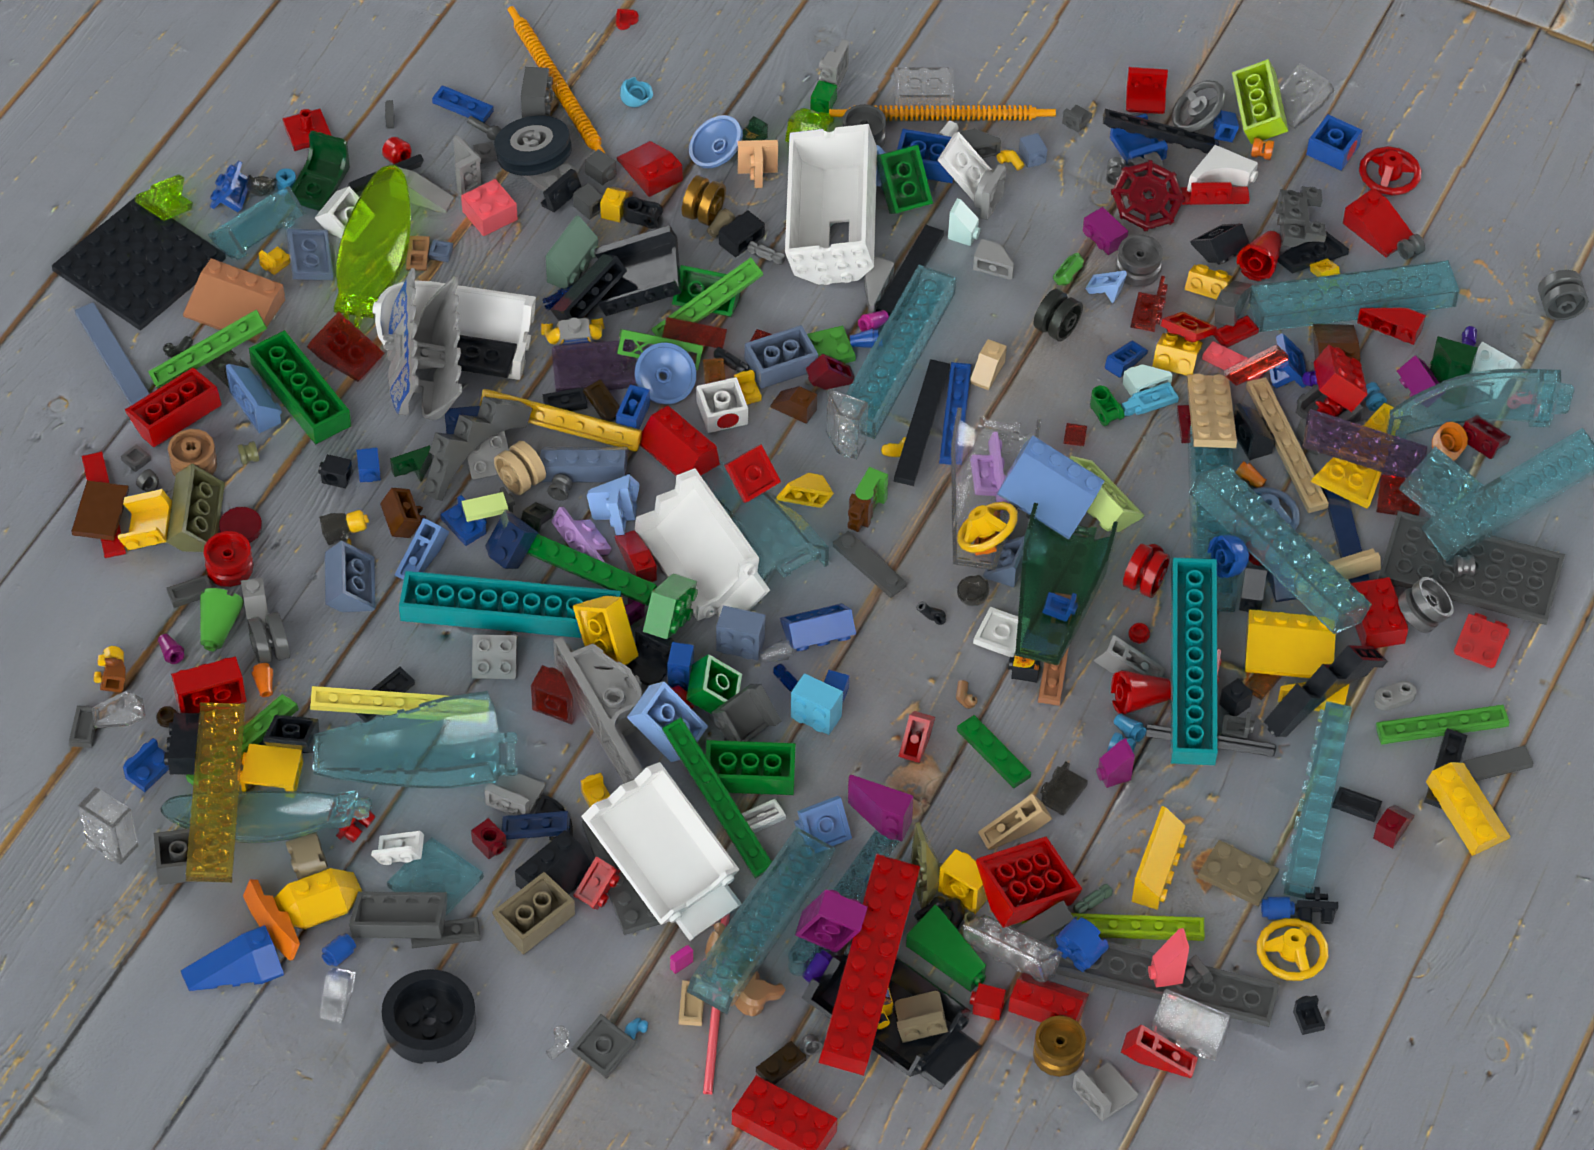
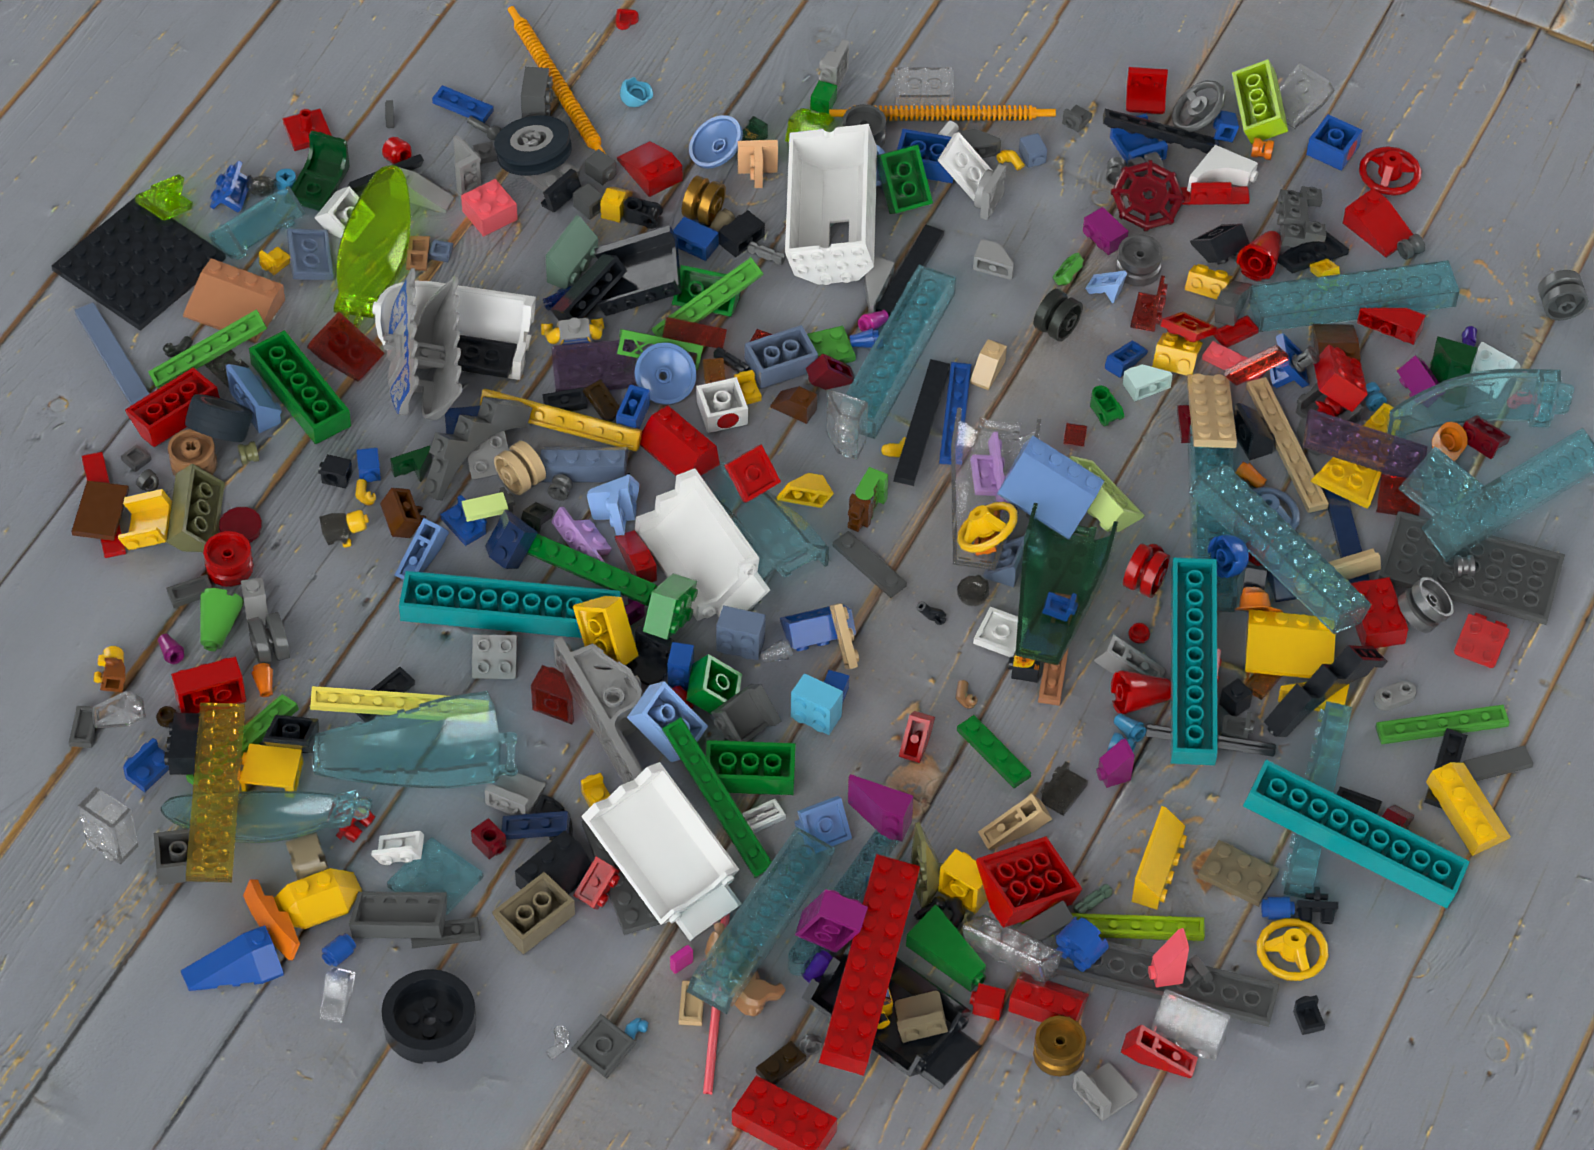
(218, 418): none -> black wheel
(349, 579): sand blue slope -> none
(362, 495): none -> yellow arm
(696, 238): none -> blue brick
(786, 677): clear blue axle -> none
(844, 635): none -> tan plate
(963, 224): light aqua slope -> none
(1150, 400): medium azure hinge -> none
(1255, 599): none -> orange piece
(1305, 359): none -> dark grey bush
(1309, 378): dark purple arm -> none
(1356, 834): none -> teal brick

